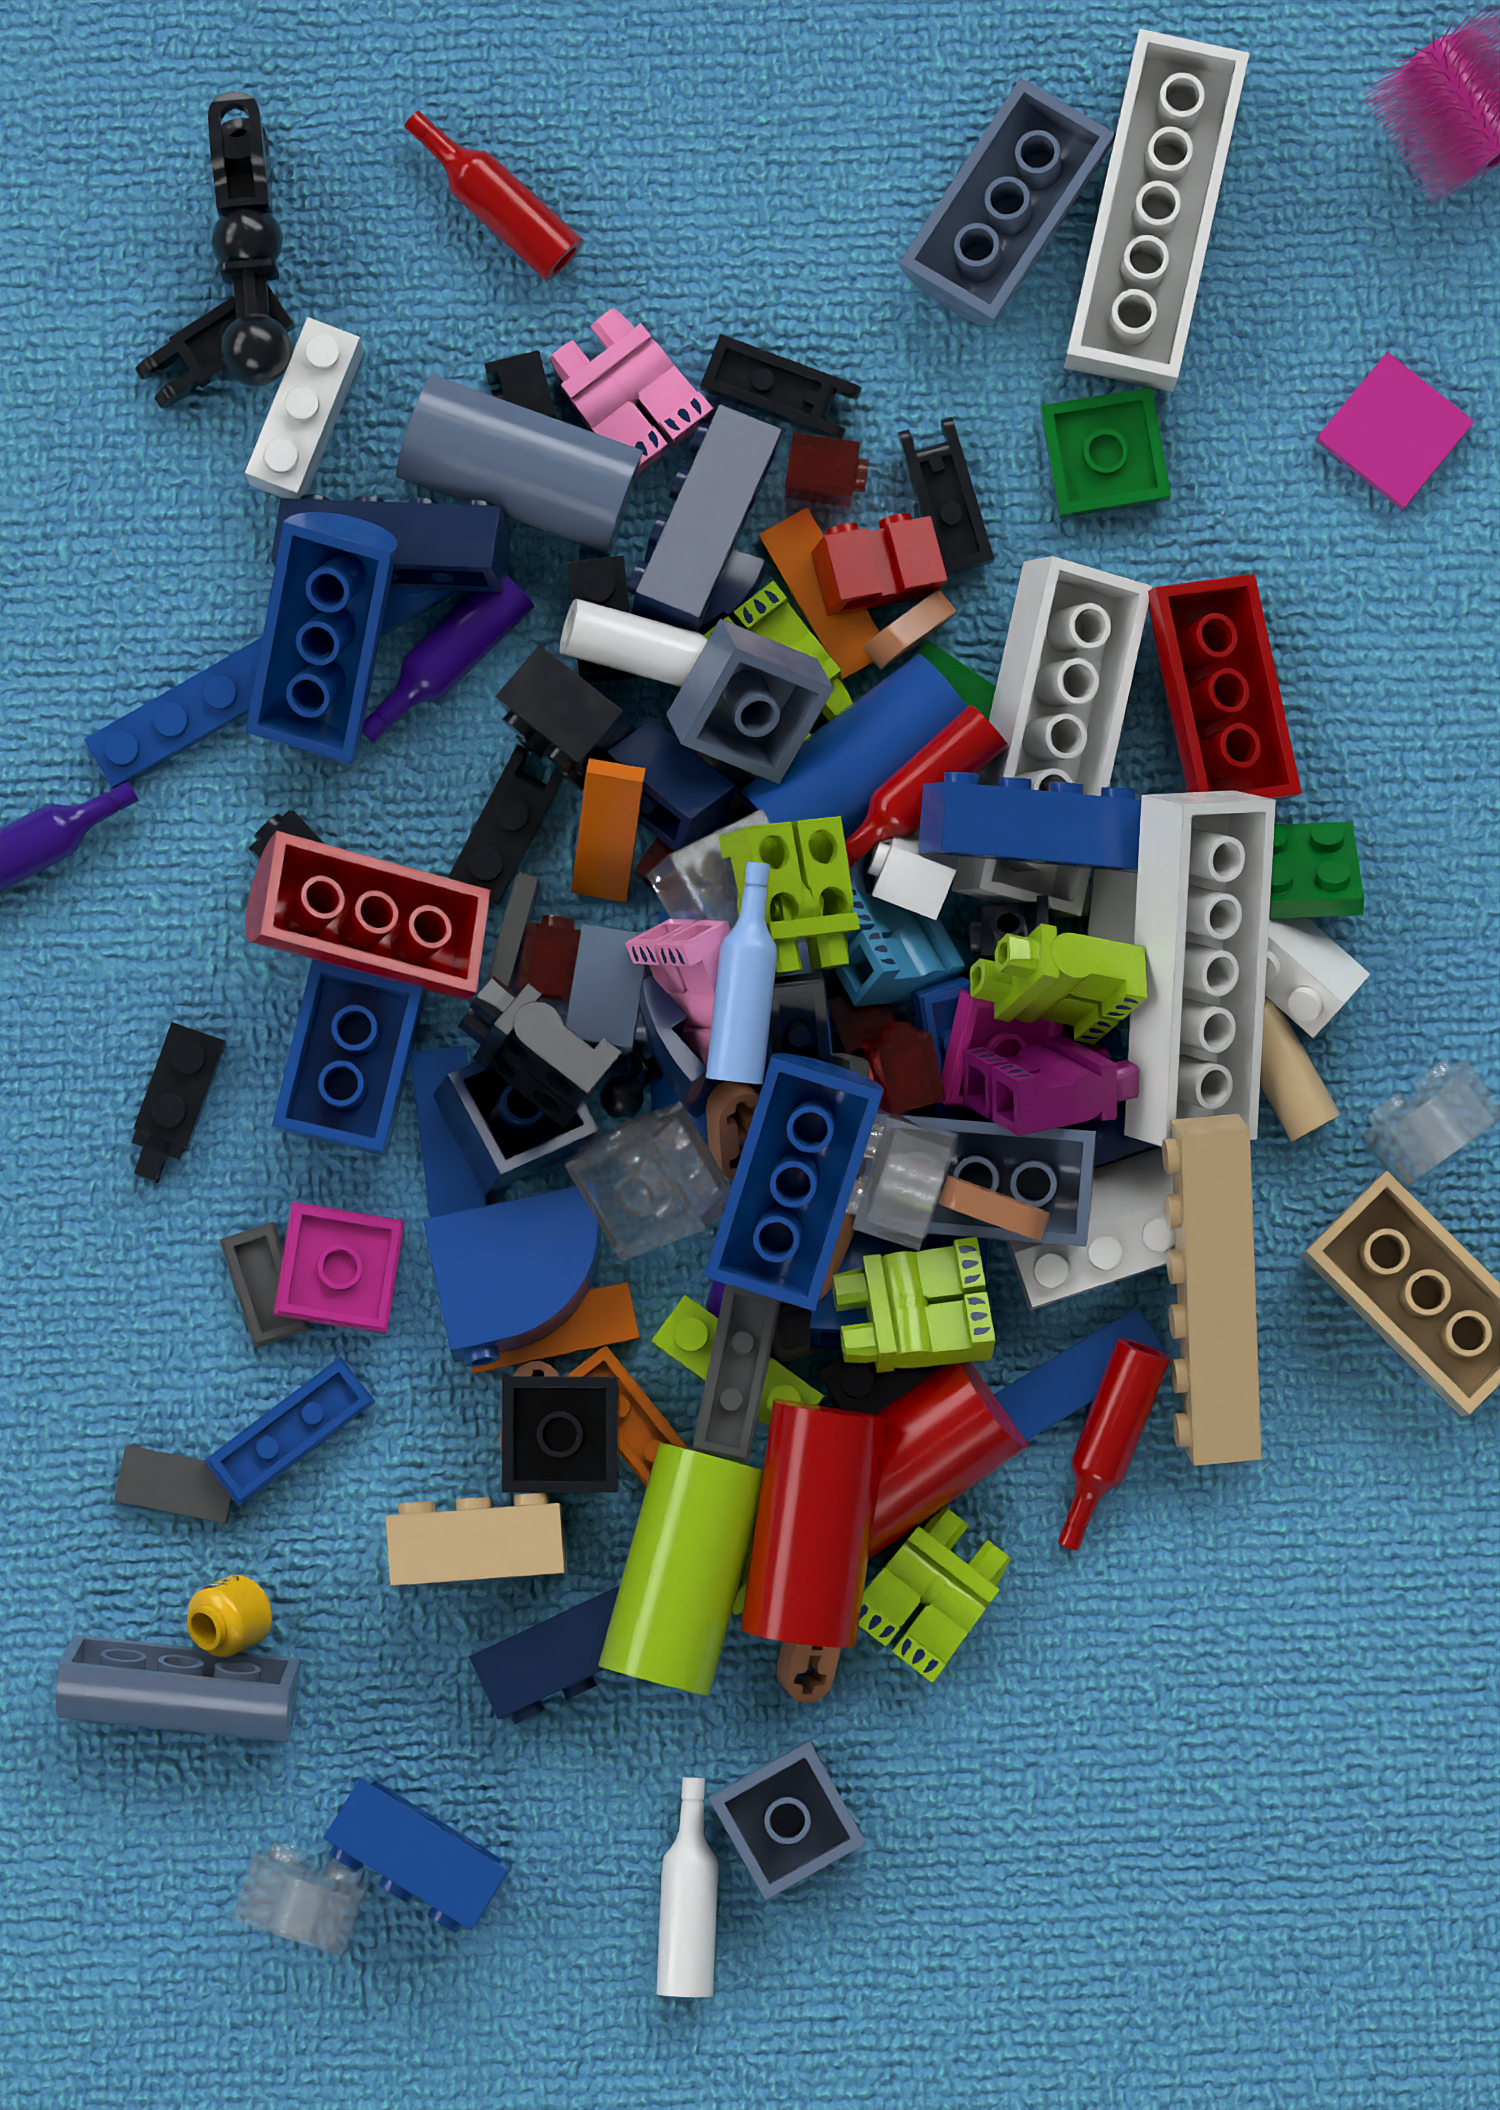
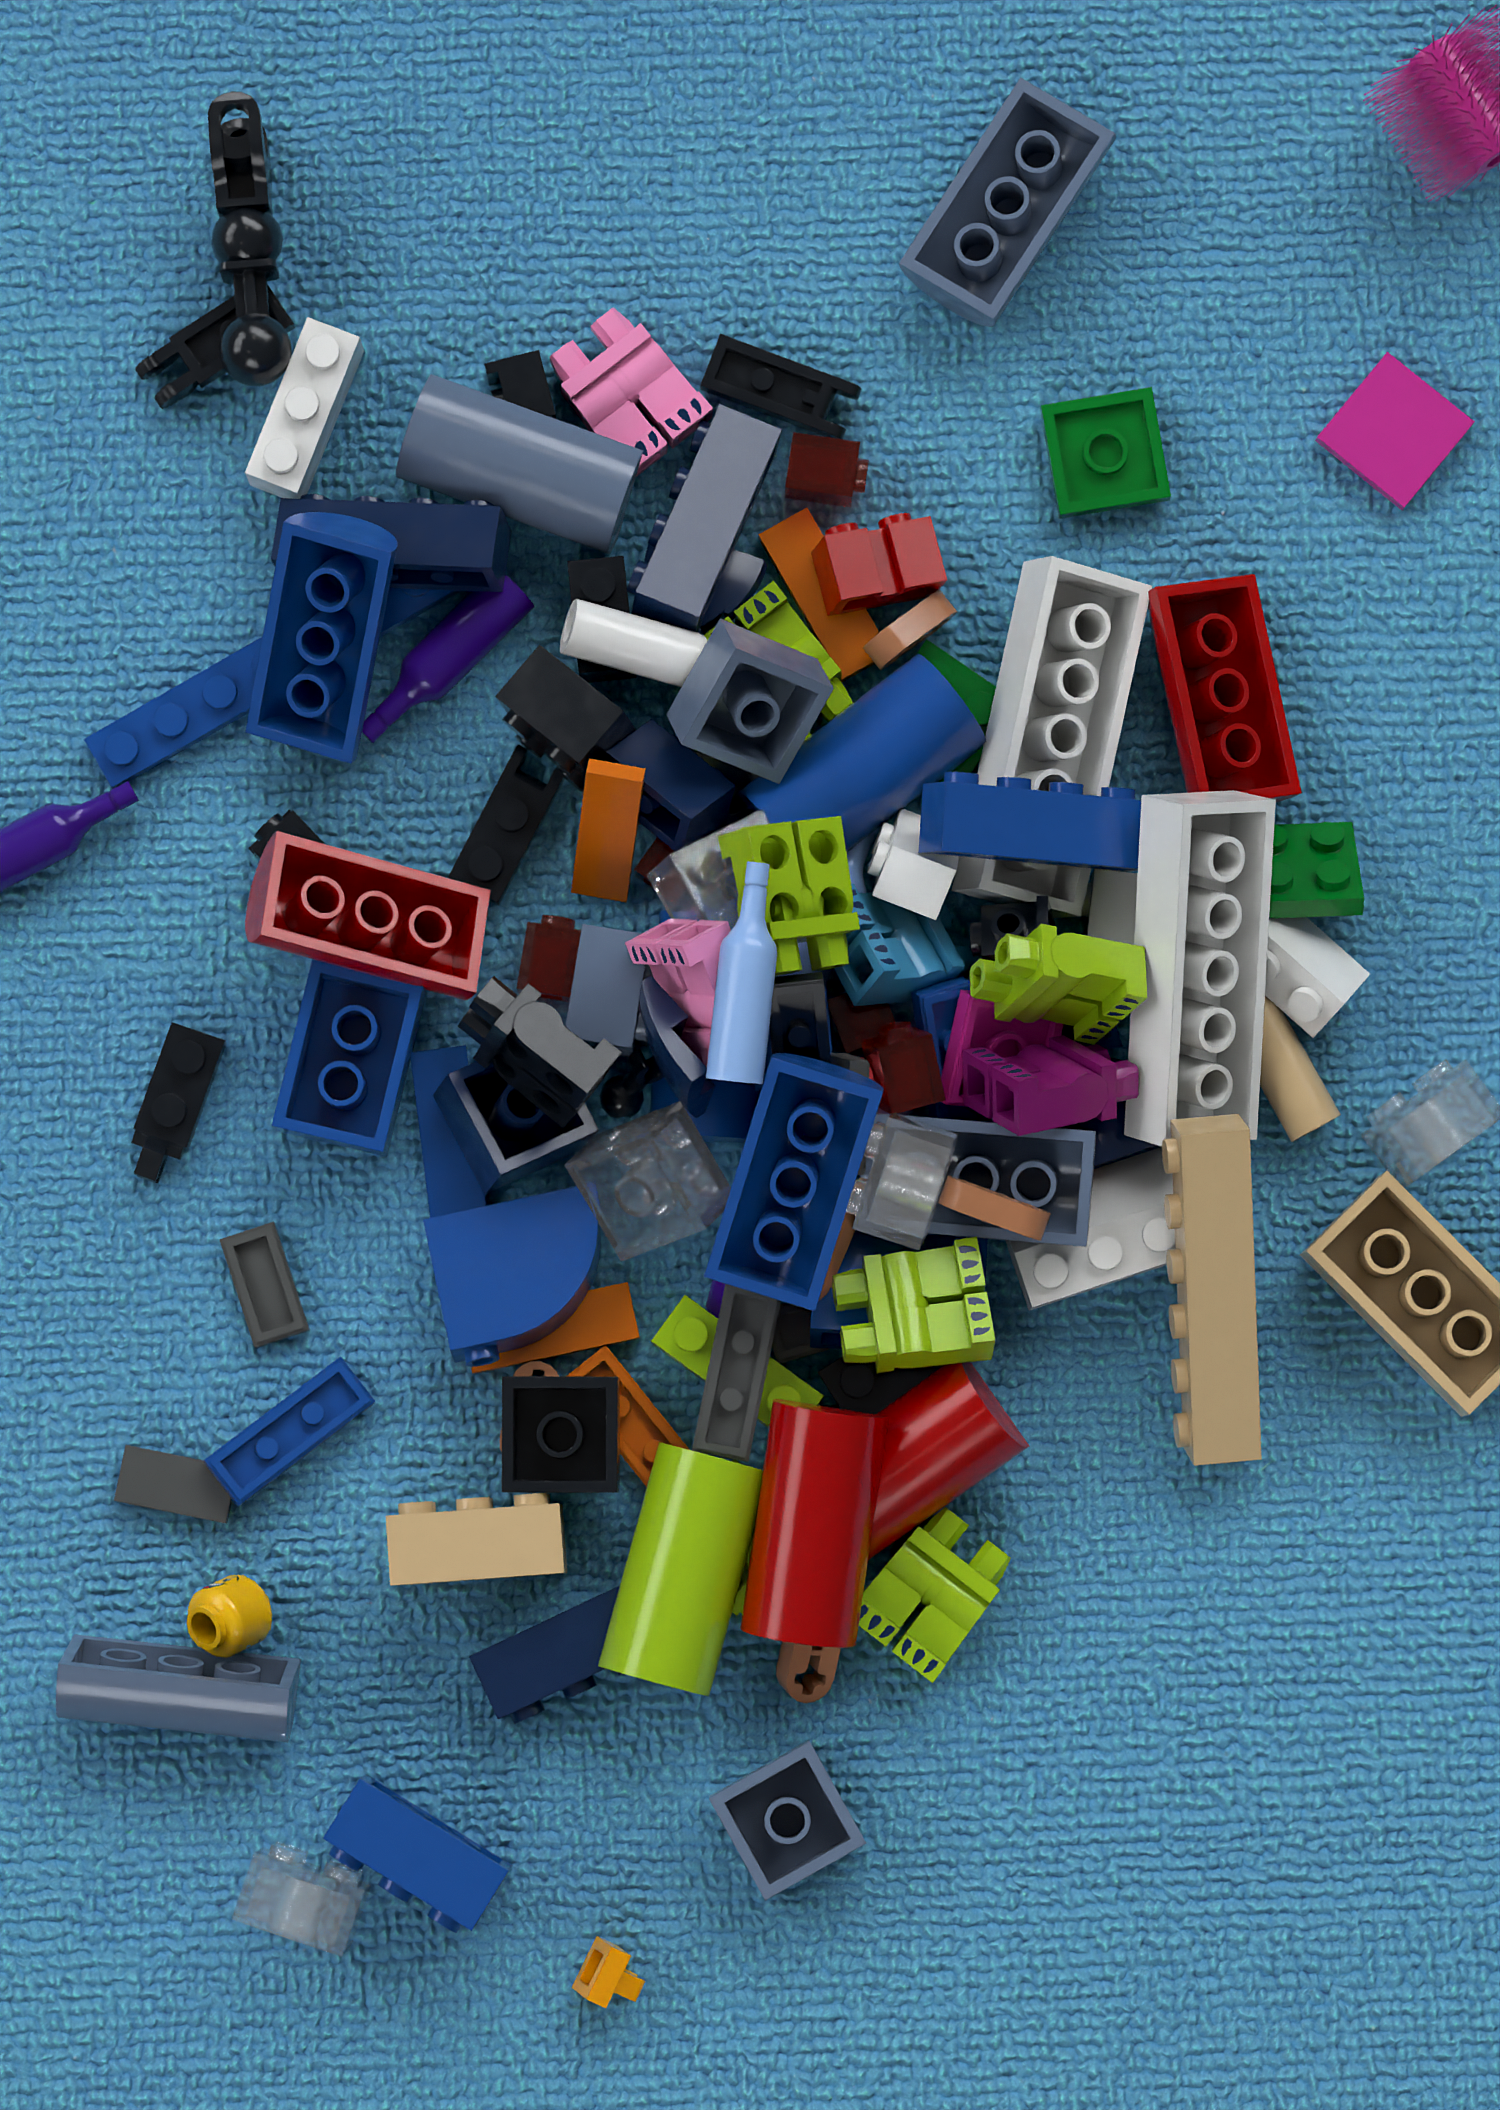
(338, 1268): dark pink tile -> none
(501, 201): red piece -> none
(514, 928): dark grey tile -> none
(606, 1973): none -> light orange tile
(688, 1904): white piece -> none
(724, 1131): nougat beam -> none
(895, 807): red piece -> none
(947, 495): black hinge -> none
(1070, 1377): blue tile -> none
(1112, 1430): red piece -> none
(1156, 210): white brick -> none

